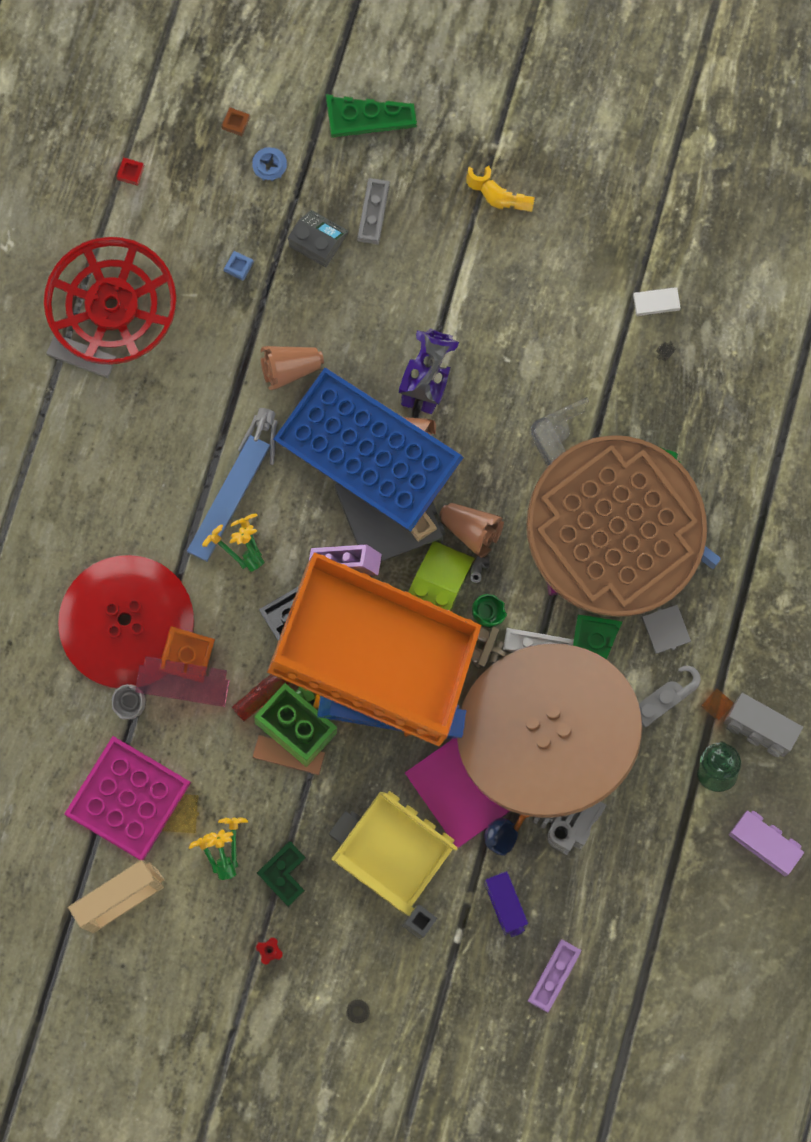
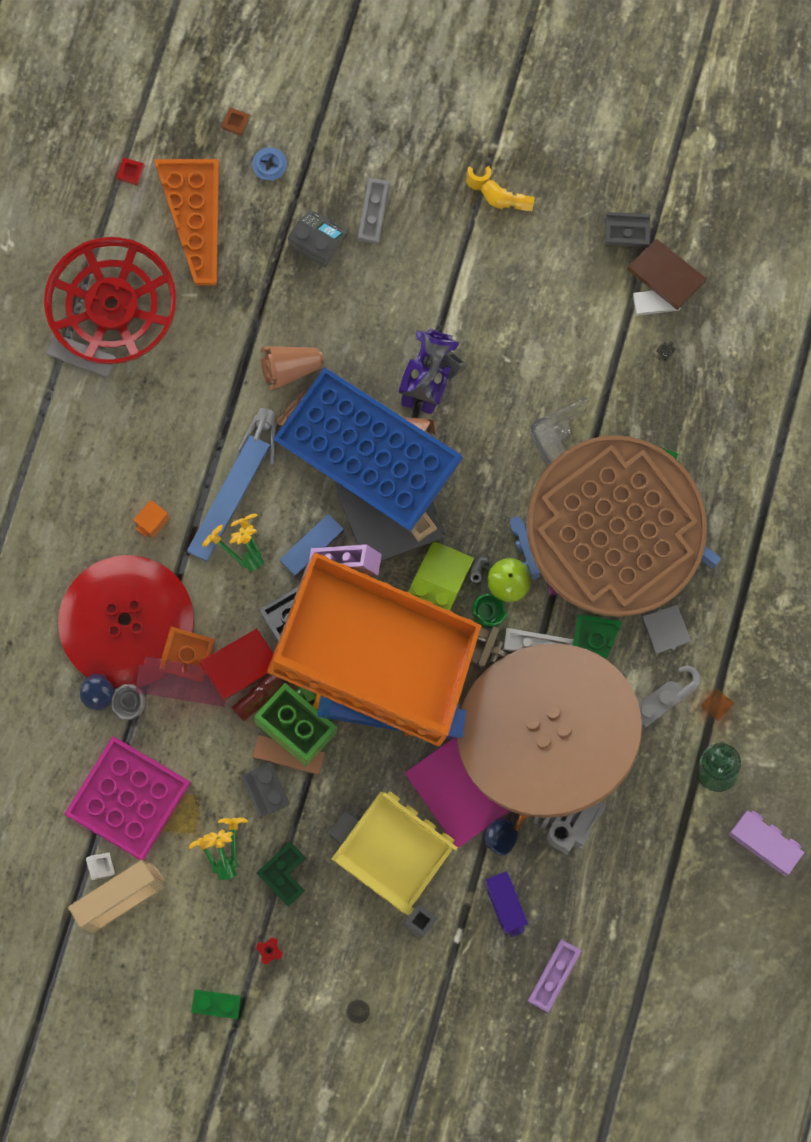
(96, 692): none -> dark blue hair
(100, 866): none -> white plate
(151, 519): none -> orange brick
(194, 202): none -> orange wing
(216, 1004): none -> green plate
(238, 265): medium blue tile -> none
(238, 664): none -> red tile
(265, 790): none -> dark grey plate
(290, 408): none -> medium nougat axle
(320, 536): none -> medium blue tile
(357, 116): green wing -> none
(456, 363): none -> dark grey tile
(472, 527): nougat cone -> none
(509, 588): none -> lime helmet
(518, 530): none -> medium blue hinge
(627, 229): none -> dark grey plate
(666, 274): none -> reddish brown tile
(762, 725): light grey brick -> none

